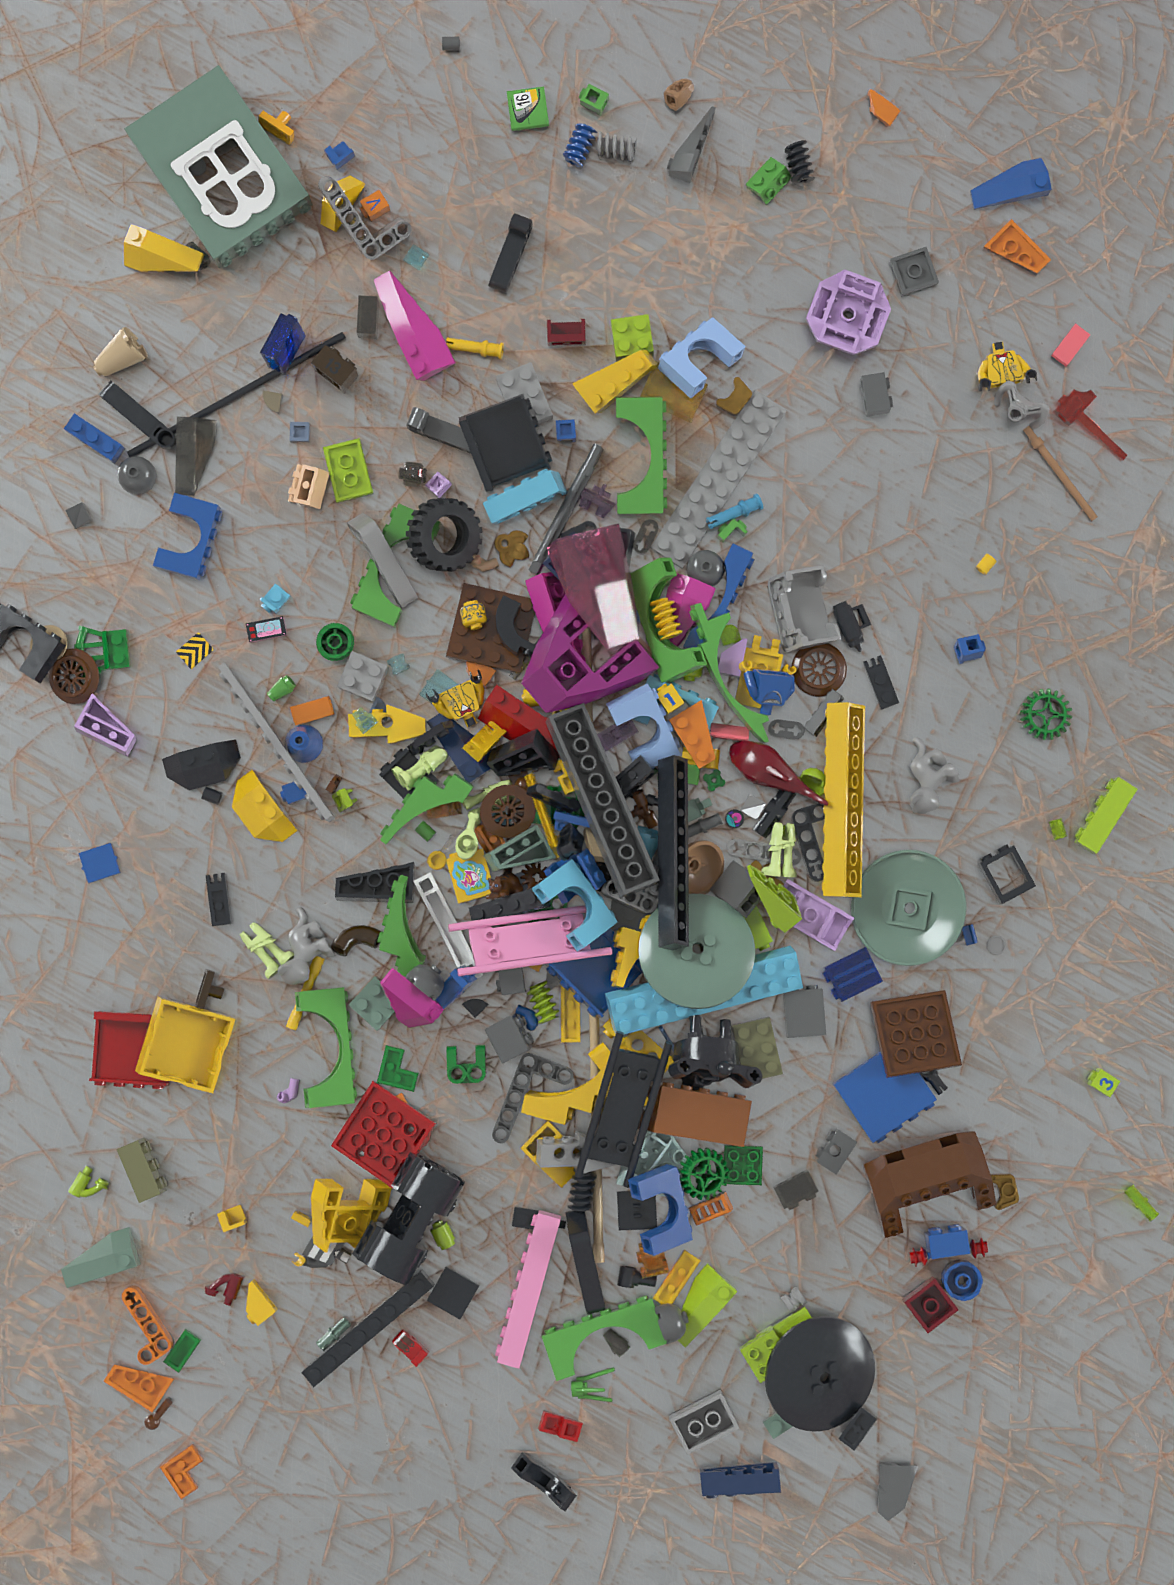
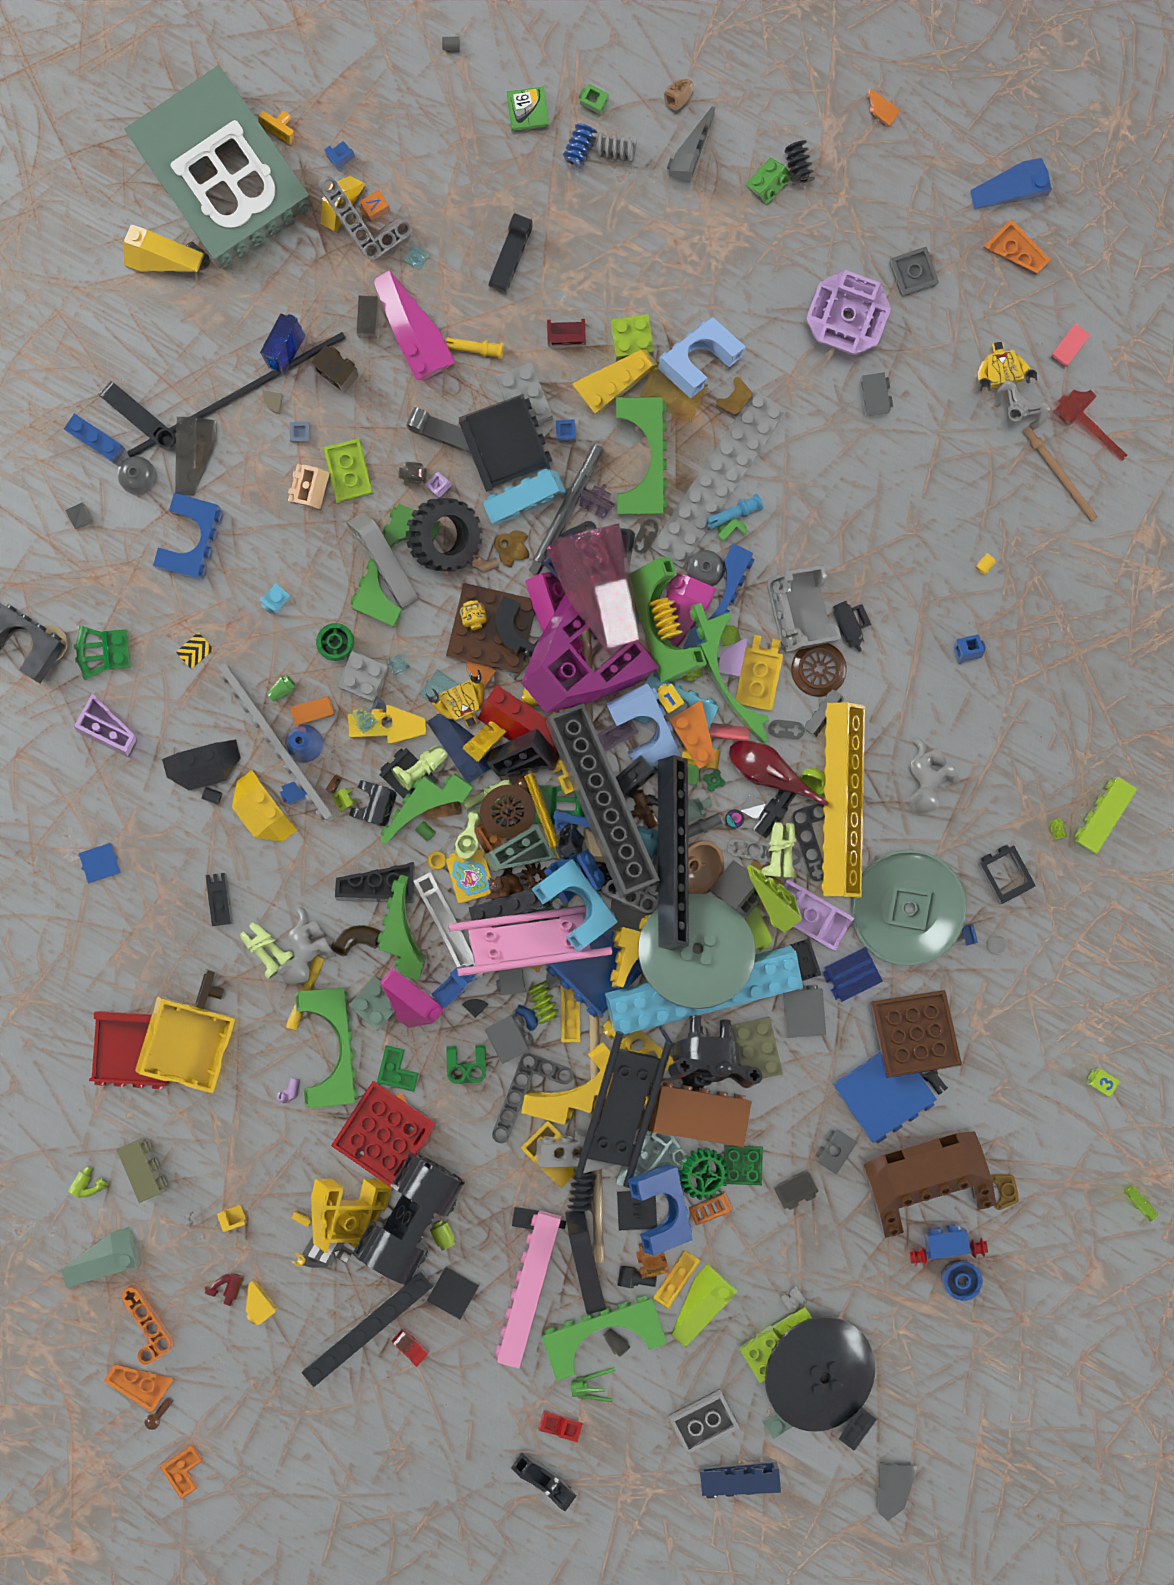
(91, 680): reddish brown piece -> none
(120, 353): tan cone -> none
(182, 1350): green tile -> none
(266, 629): tile -> none
(333, 1334): sand green axle -> none
(379, 806): none -> black piece
(427, 980): dark grey cylinder -> none
(428, 738): black hinge -> none
(553, 798): black hinge -> none
(671, 1321): dark grey cylinder -> none
(769, 686): blue torso -> none
(806, 959): none -> black hinge
(881, 683): black hinge -> none
(930, 1304): dark red brick -> none
(1048, 706): green gear -> none

